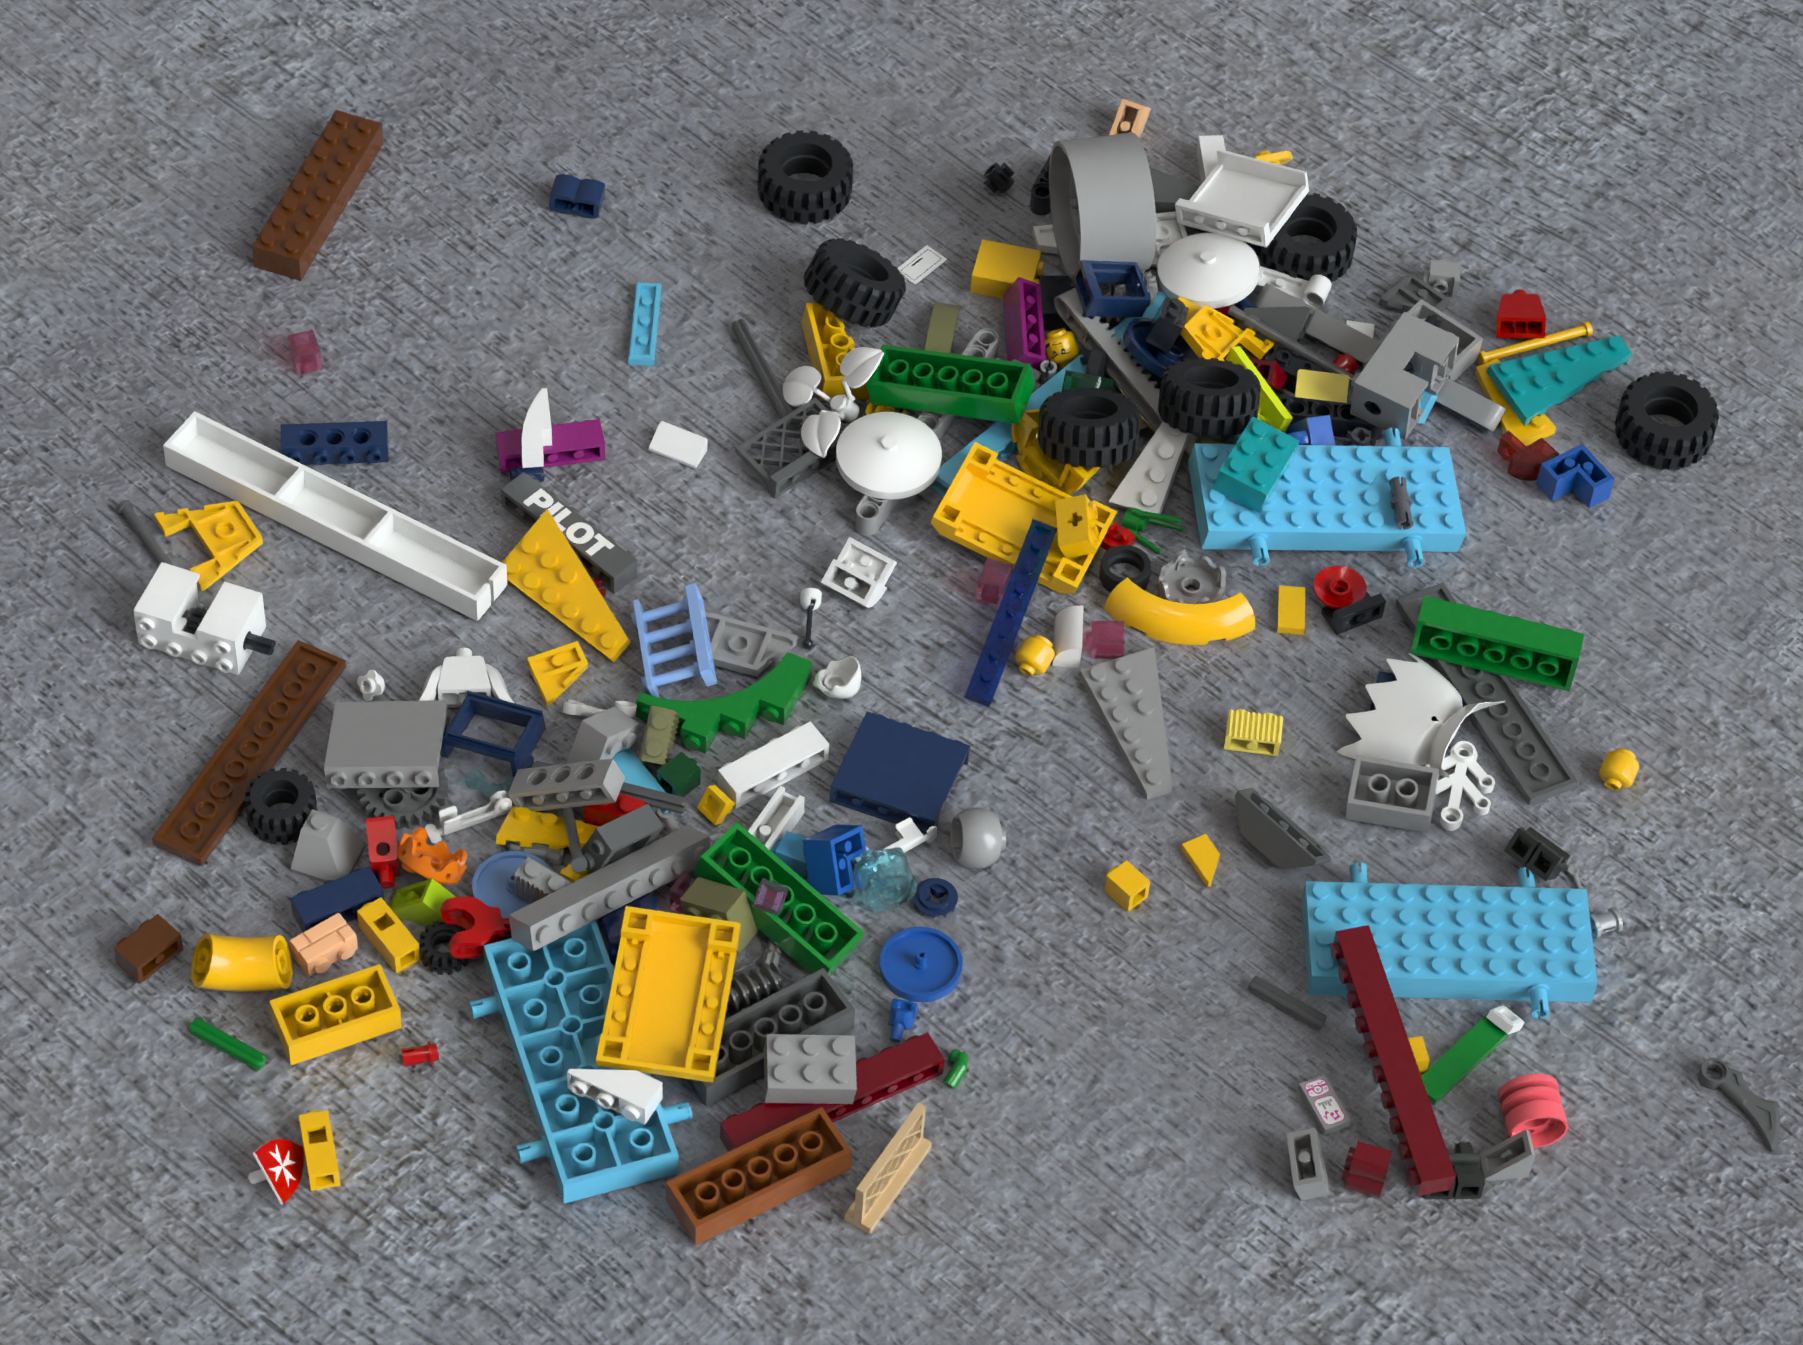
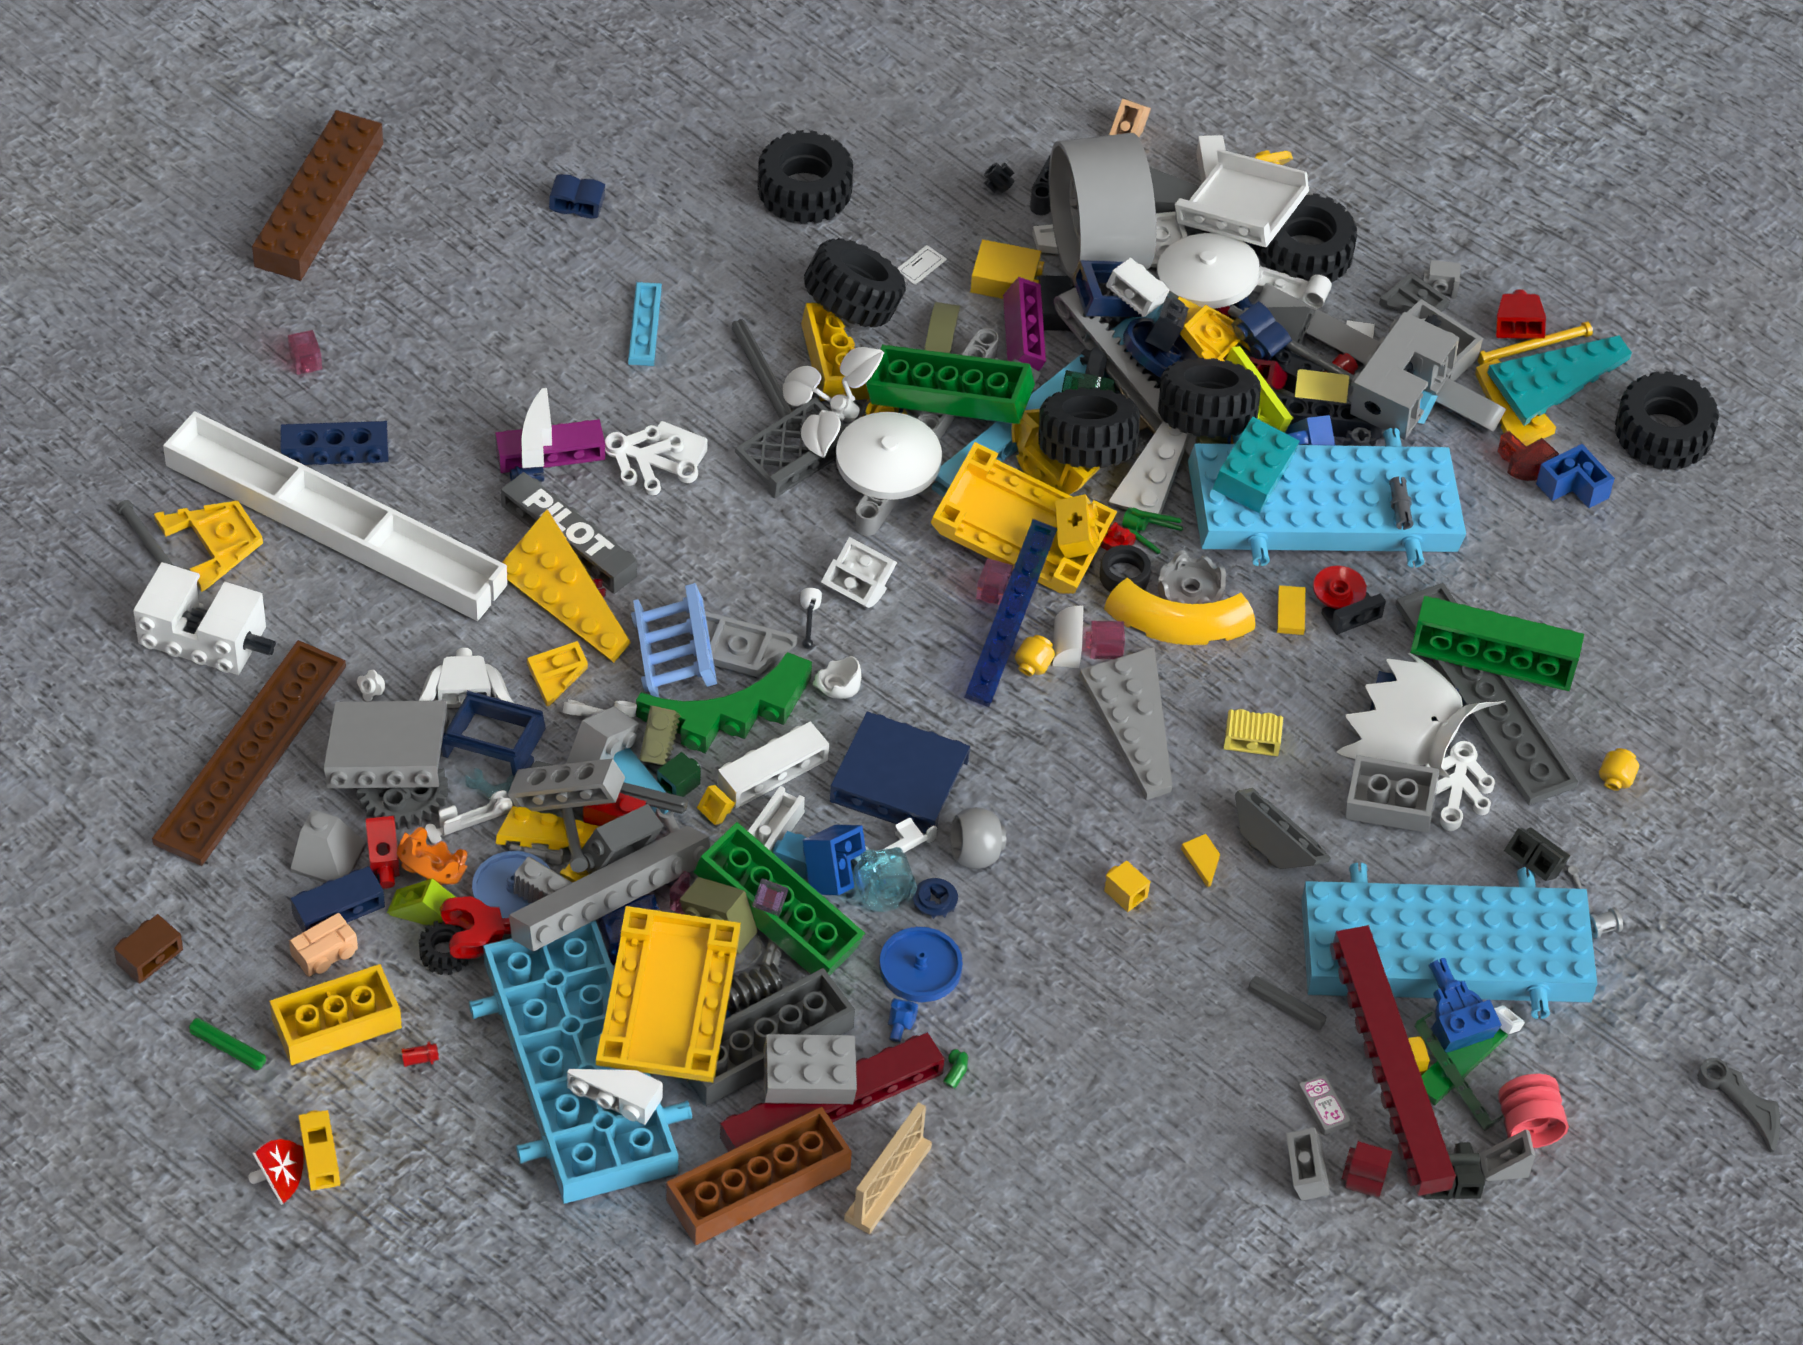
(241, 963): yellow brick -> none
(274, 789): black tyre -> none
(388, 935): yellow brick -> none
(647, 456): none -> white plant
(1046, 372): light grey pin -> none
(1061, 347): yellow head -> none
(1137, 287): none -> white brick
(1261, 332): none -> dark blue brick
(1454, 1075): none -> dark green piece
(1459, 1012): none -> blue brick

